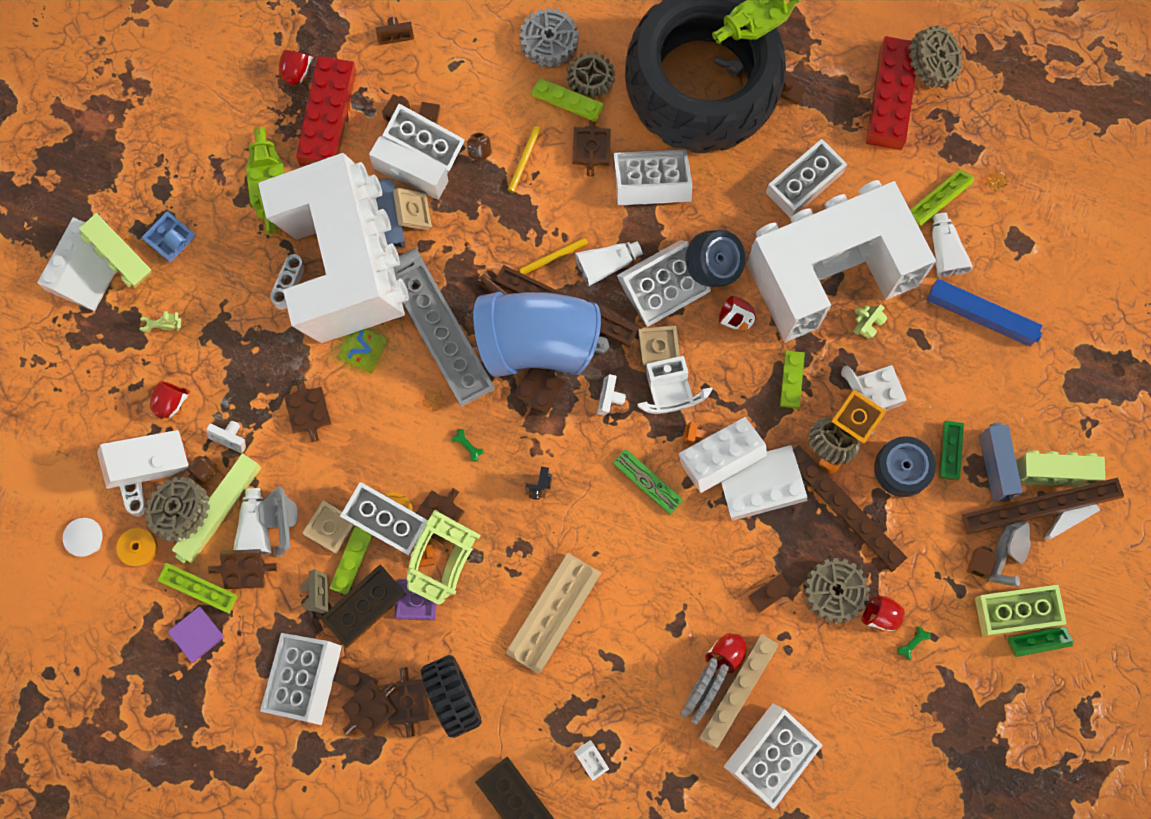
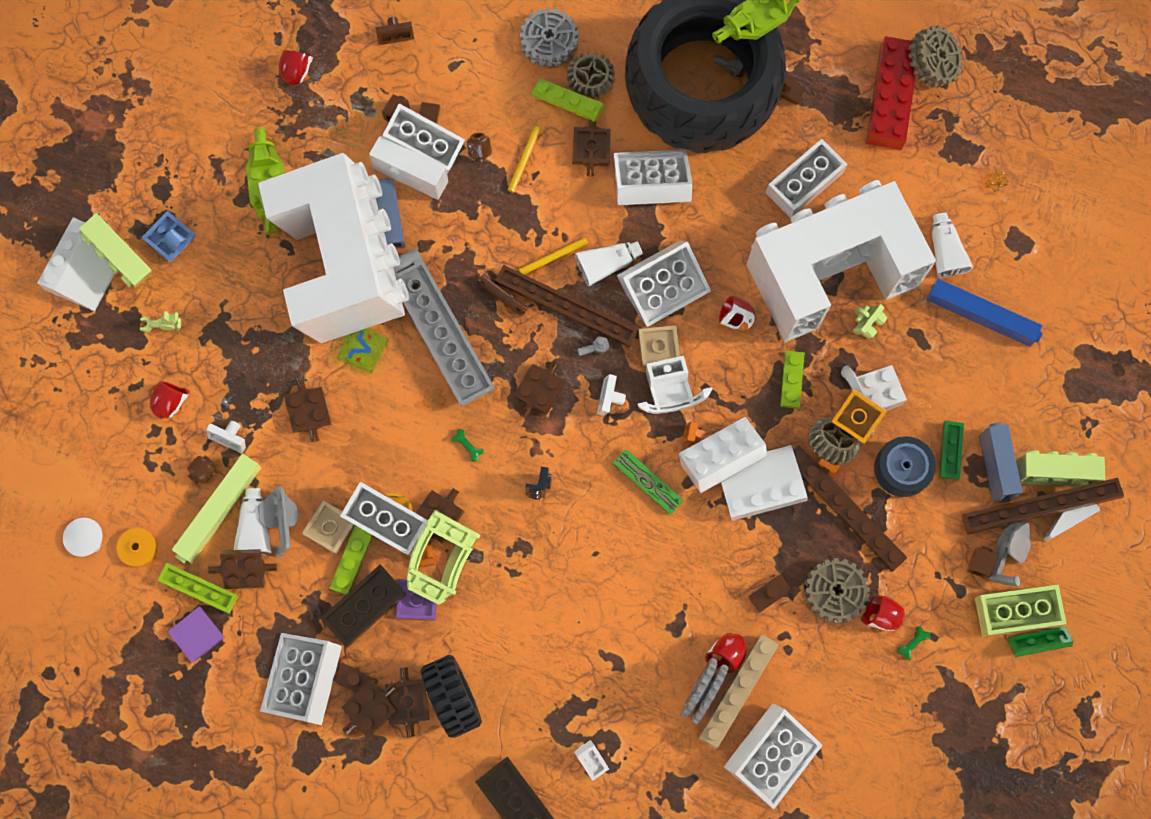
(133, 497): white beam -> none
(142, 459): white brick -> none
(177, 509): dark tan piece -> none
(287, 272): white beam -> none
(317, 588): dark tan tile -> none
(326, 110): red brick -> none
(412, 209): tan plate -> none
(535, 332): medium blue cylinder -> none
(553, 613): tan plate -> none
(715, 258): black wheel -> none
(941, 196): lime plate -> none

